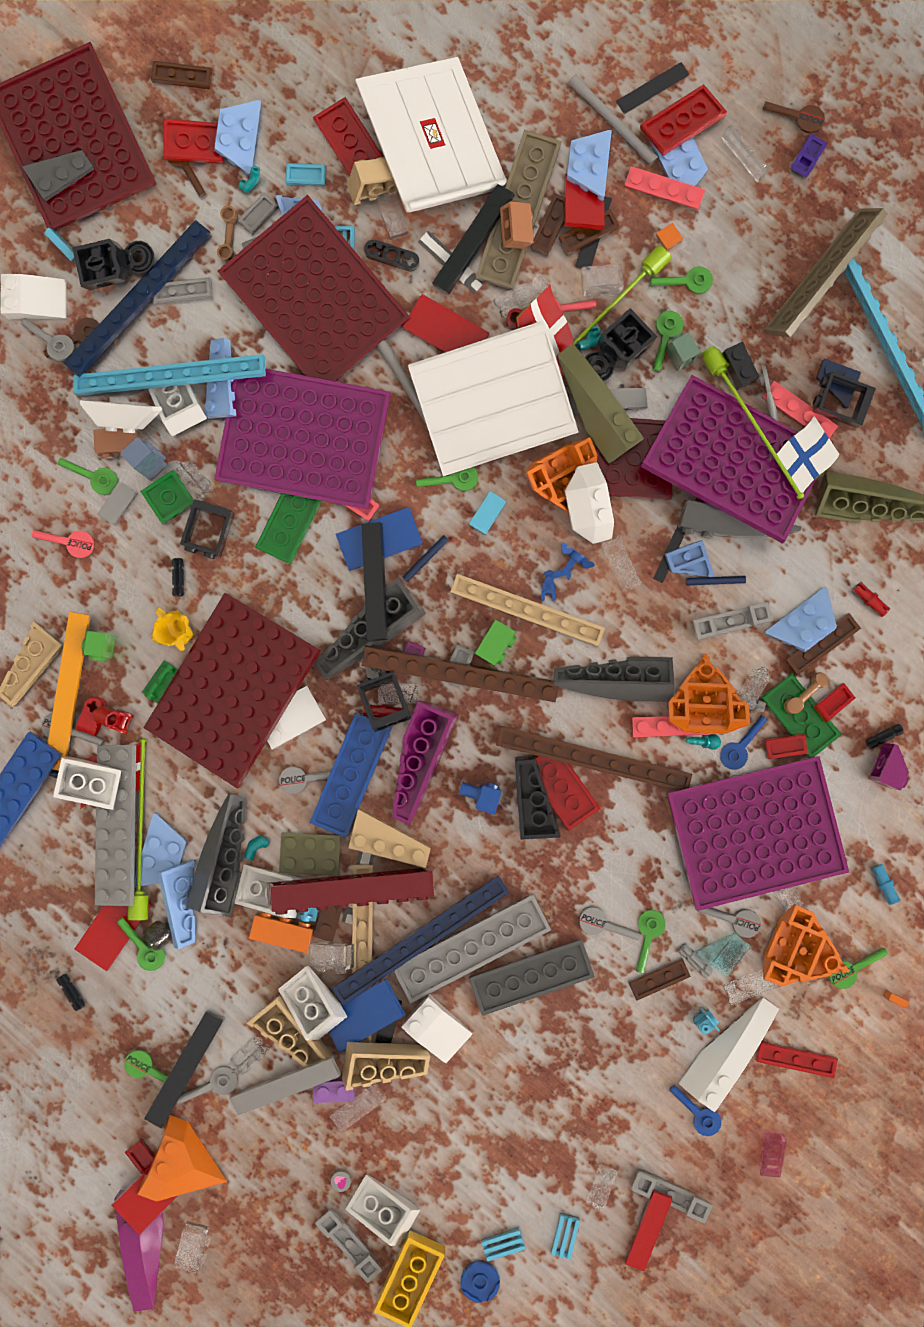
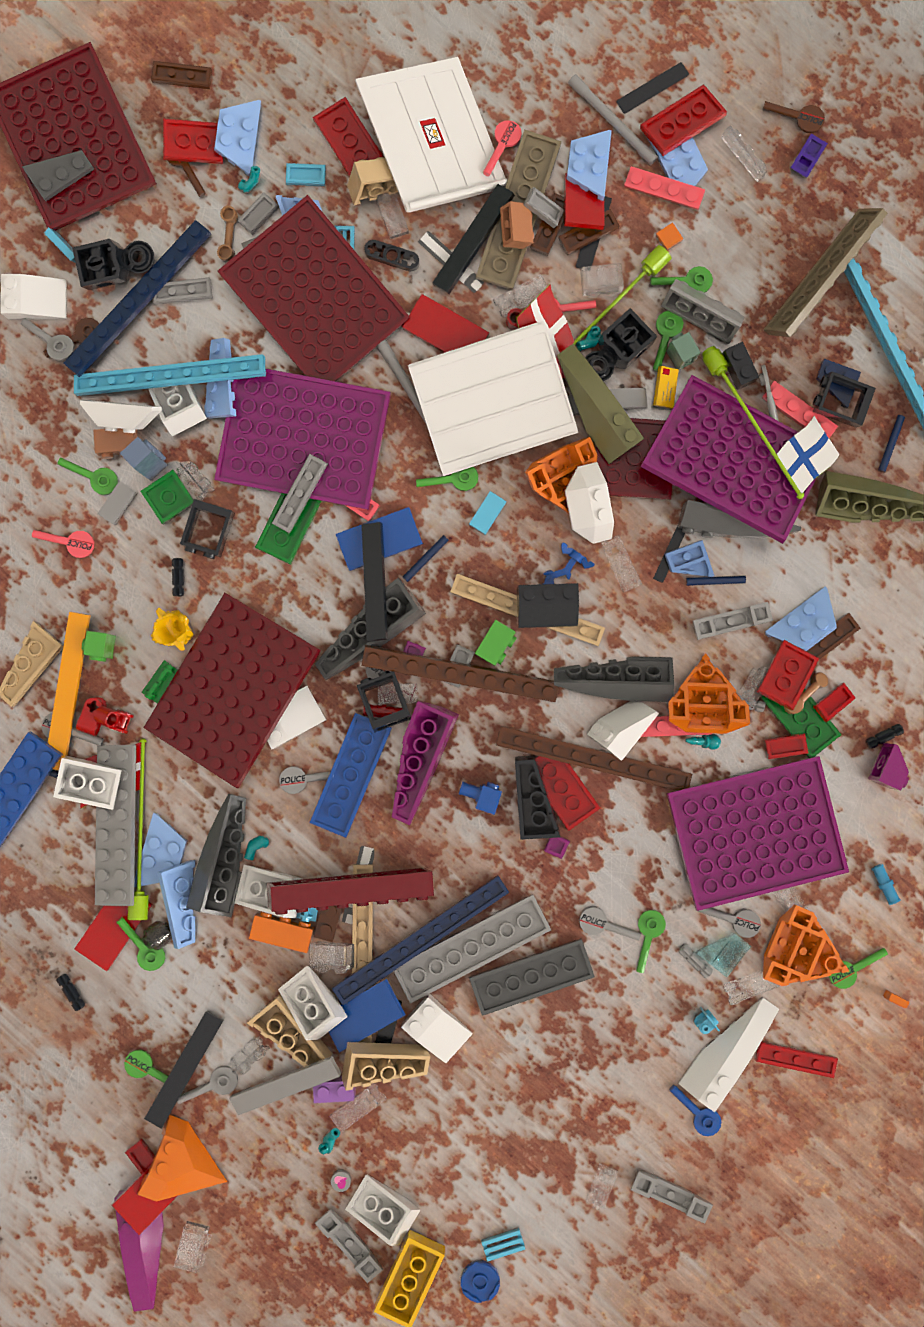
(299, 493): none -> light grey tile
(310, 853): olive plate -> none
(328, 1141): none -> teal arm
(385, 840): tan wedge -> none
(507, 135): none -> coral piece
(543, 207): none -> light grey tile
(548, 605): none -> black slope
(557, 846): none -> magenta tile
(561, 1252): medium azure tile -> none
(622, 727): none -> white slope
(648, 1230): red tile -> none
(659, 979): reddish brown tile -> none
(665, 387): none -> yellow tile
(702, 311): none -> light grey slope
(735, 754): blue piece -> none
(773, 1141): clear pink slope -> none
(787, 675): none -> red tile
(871, 599): red pin -> none
(891, 443): none -> dark blue bar

